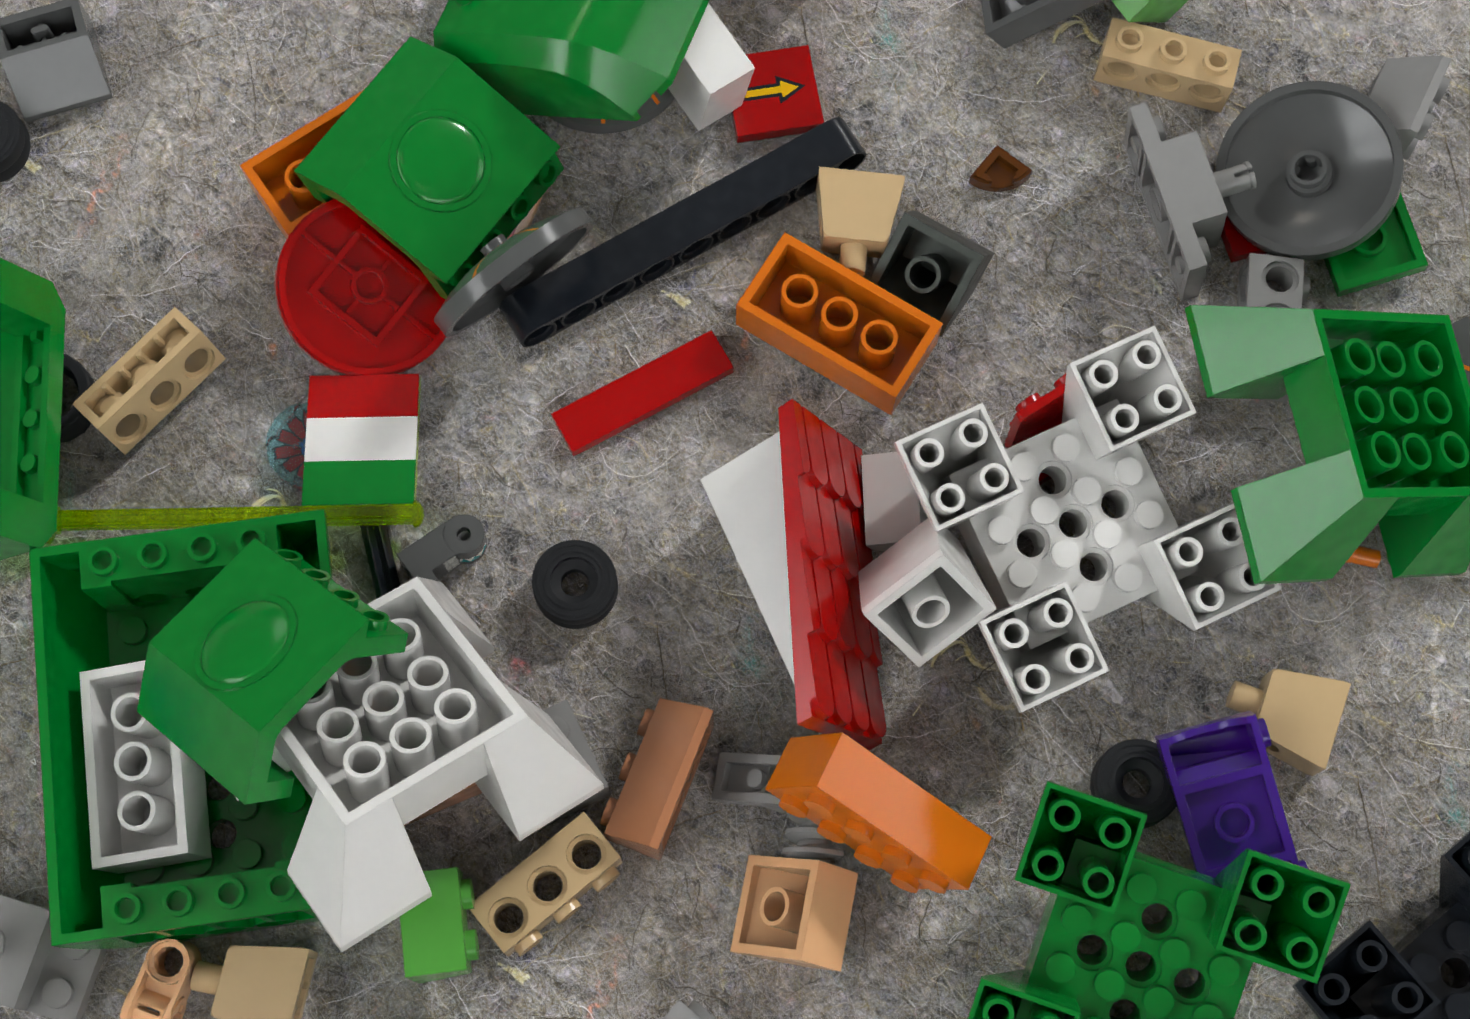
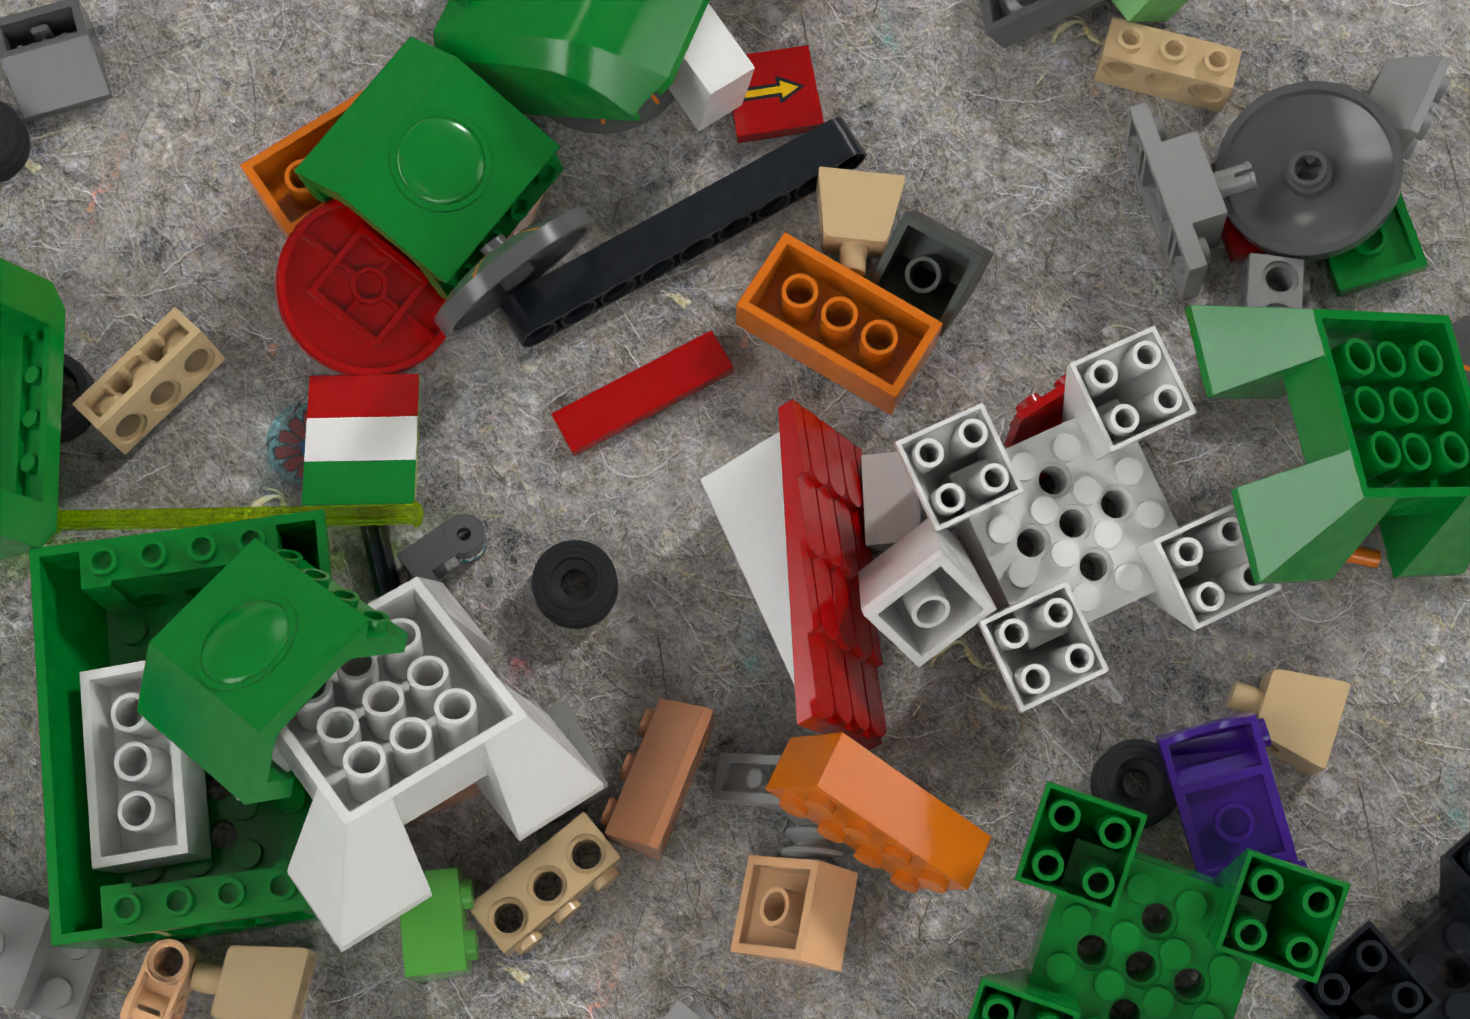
(1000, 172): reddish brown tile -> none

